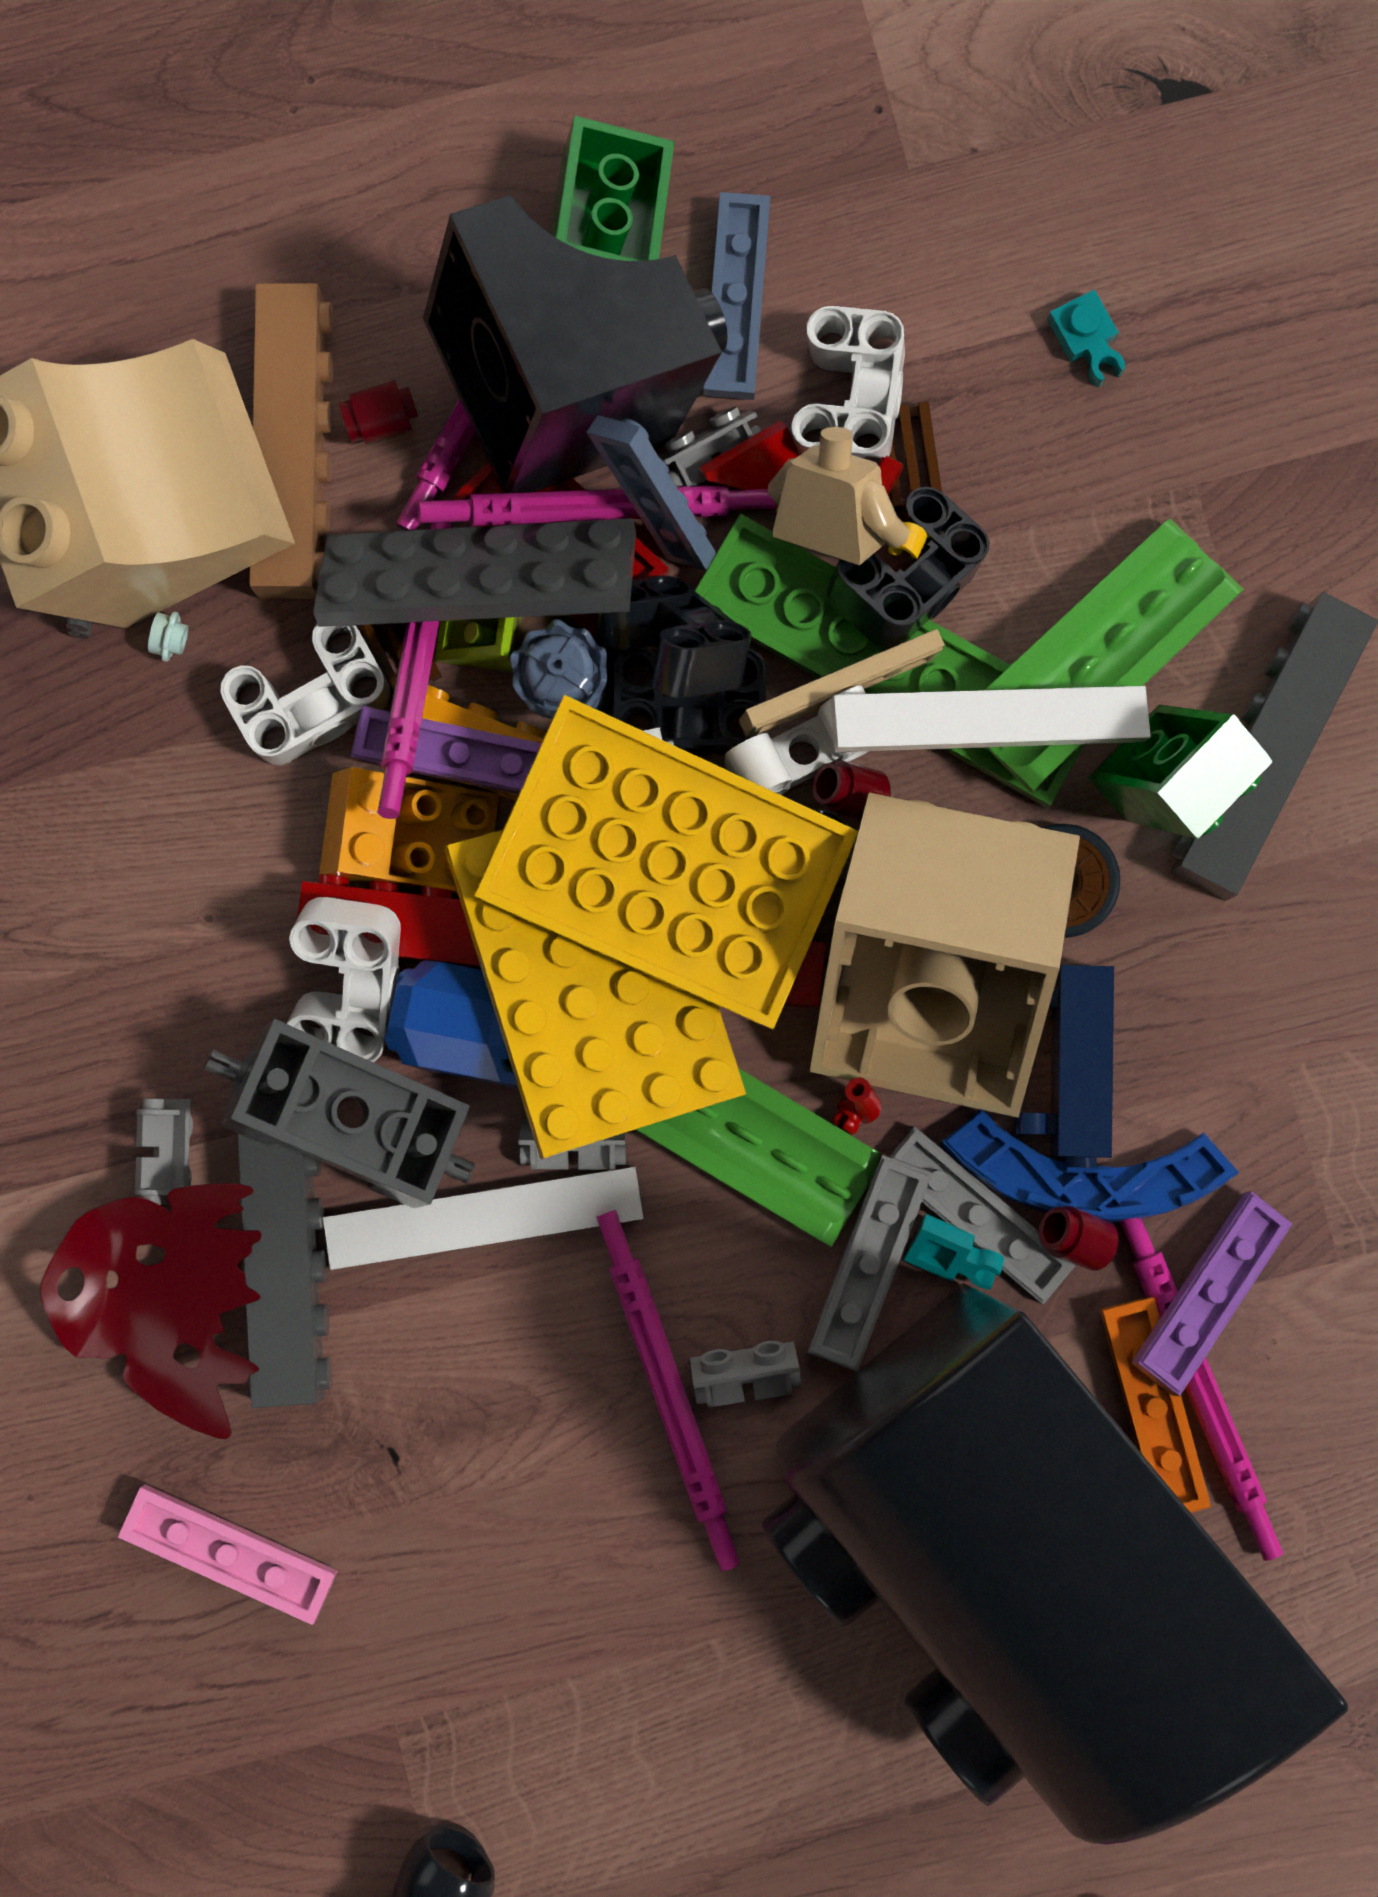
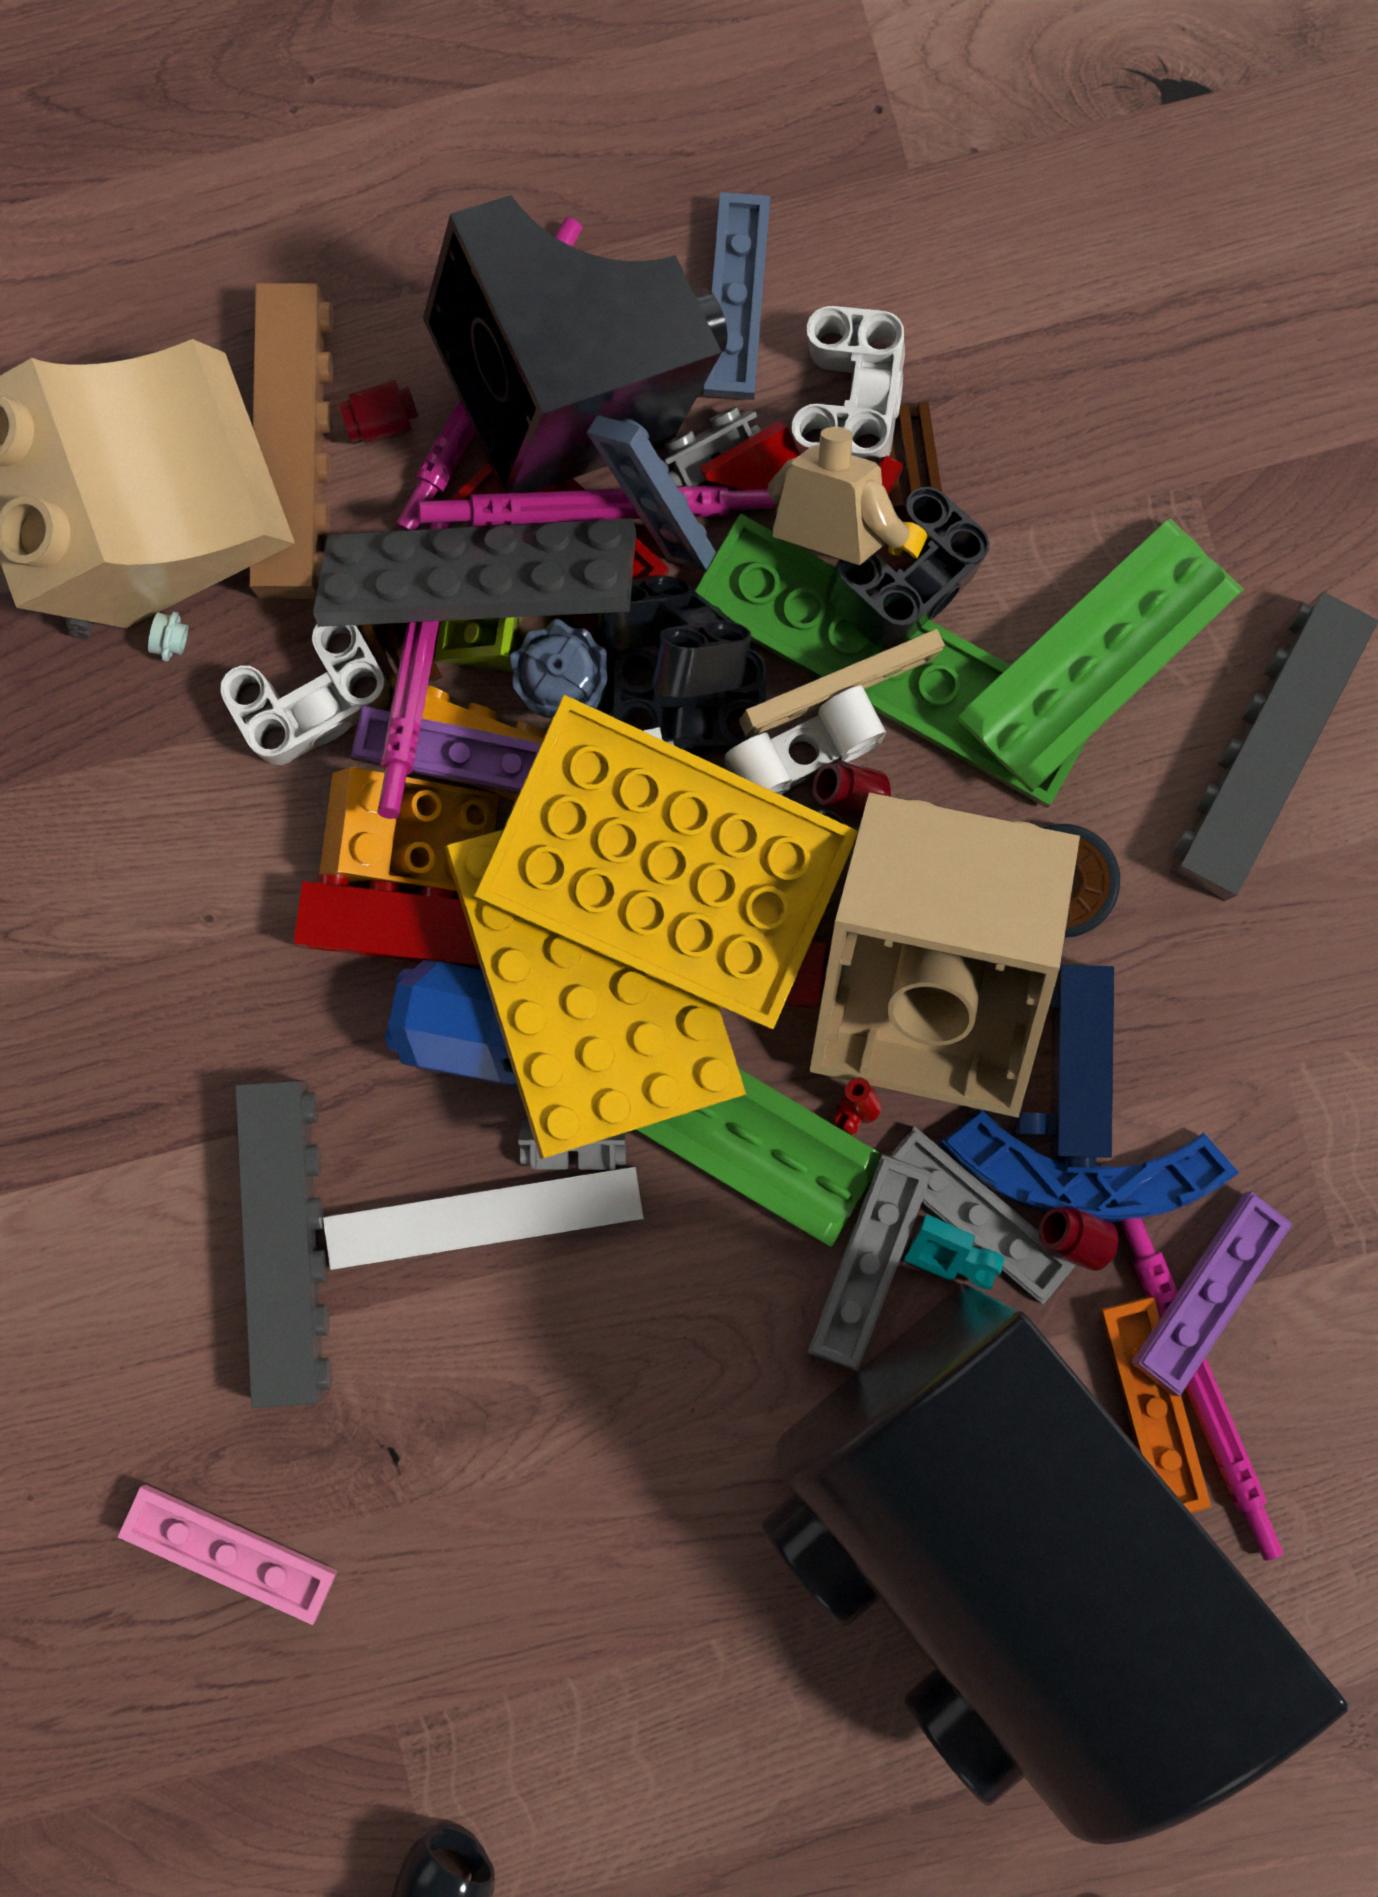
(159, 1303): dark red piece -> none
(166, 1128): light grey hinge -> none
(291, 1097): dark grey brick -> none
(367, 968): white beam -> none
(612, 191): green brick -> none
(668, 1390): dark pink axle -> none
(721, 1372): light grey hinge -> none
(989, 718): white tile -> none
(1085, 331): teal plate -> none
(1183, 772): green brick -> none

